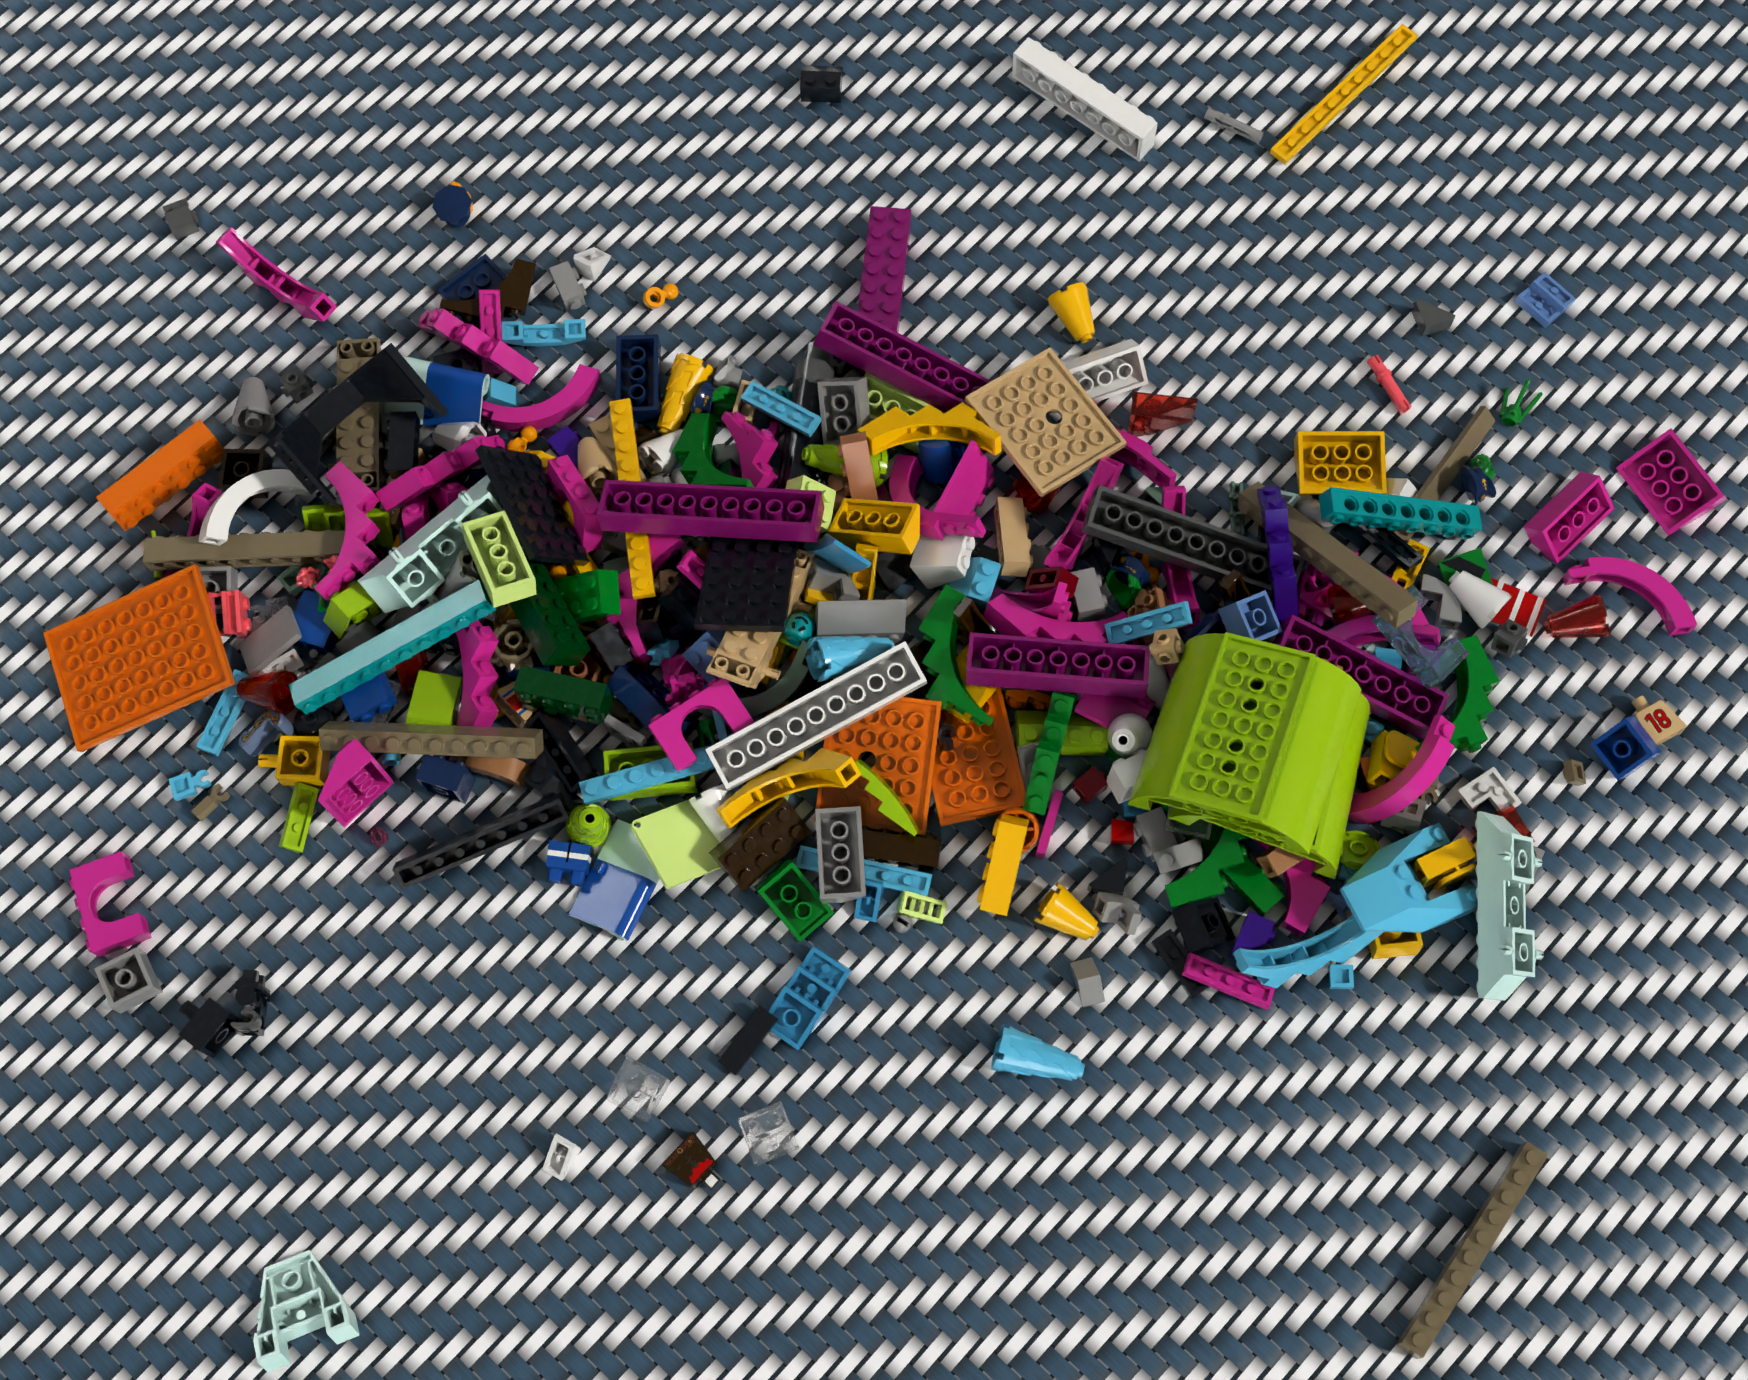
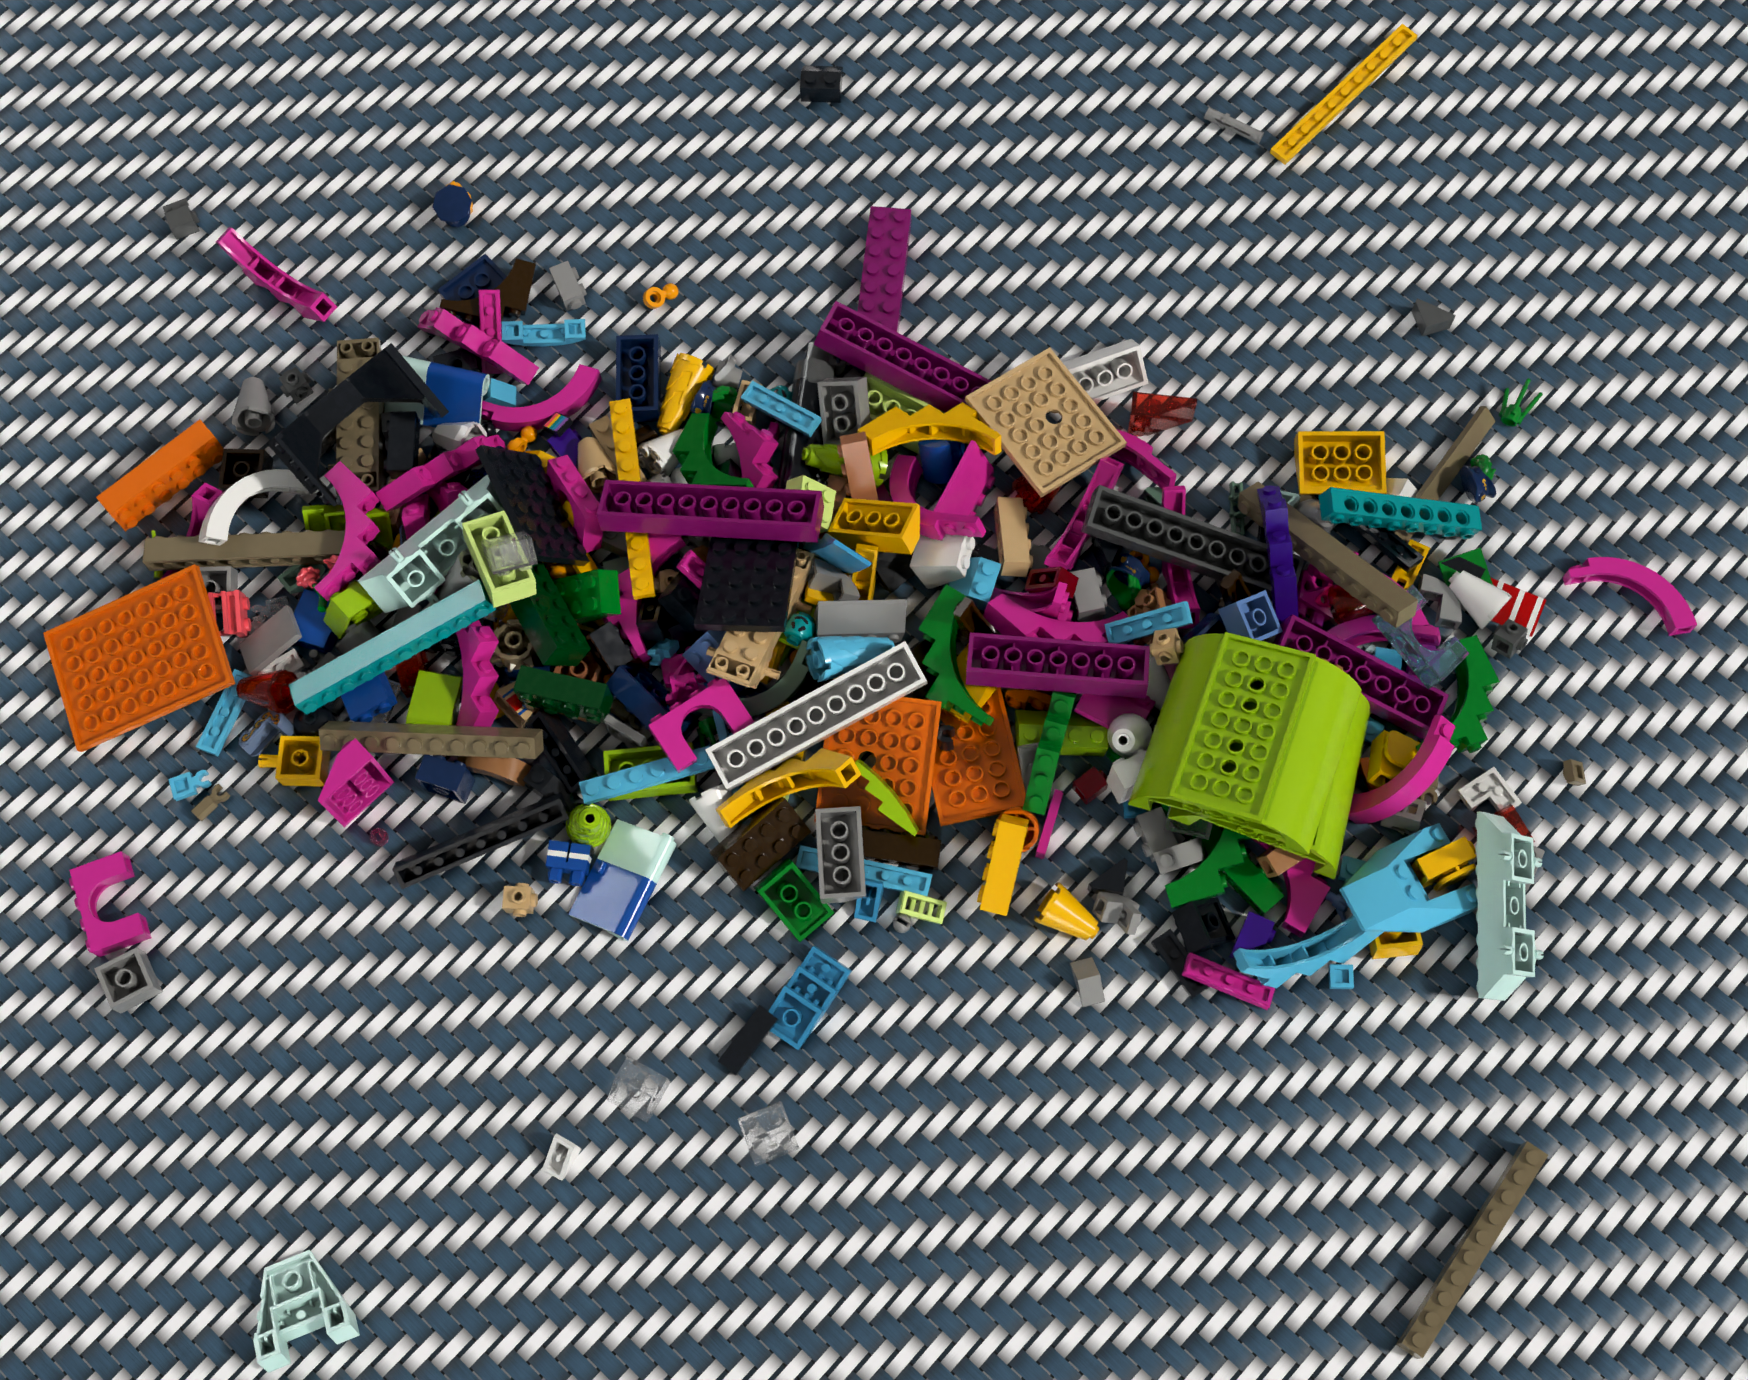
(208, 1026): black brick -> none
(252, 996): black hips -> none
(298, 817): lime plate -> none
(391, 759): medium azure hinge -> none
(509, 553): none -> clear slope
(519, 899): none -> tan brick
(557, 424): none -> tile
(591, 262): white slope -> none
(677, 844): yellowish green piece -> none
(692, 1163): torso -> none
(1031, 1056): medium azure cone -> none
(1074, 311): yellow cone -> none
(1084, 99): white brick -> none
(1121, 832): red slope -> none
(1357, 849): lime tile -> none
(1384, 376): coral pin -> none
(1545, 300): medium blue slope -> none
(1569, 516): dark pink slope -> none
(1579, 620): clear red cone -> none
(1625, 747): blue brick -> none
(1658, 720): tan torso -> none
(1670, 482): dark pink slope -> none

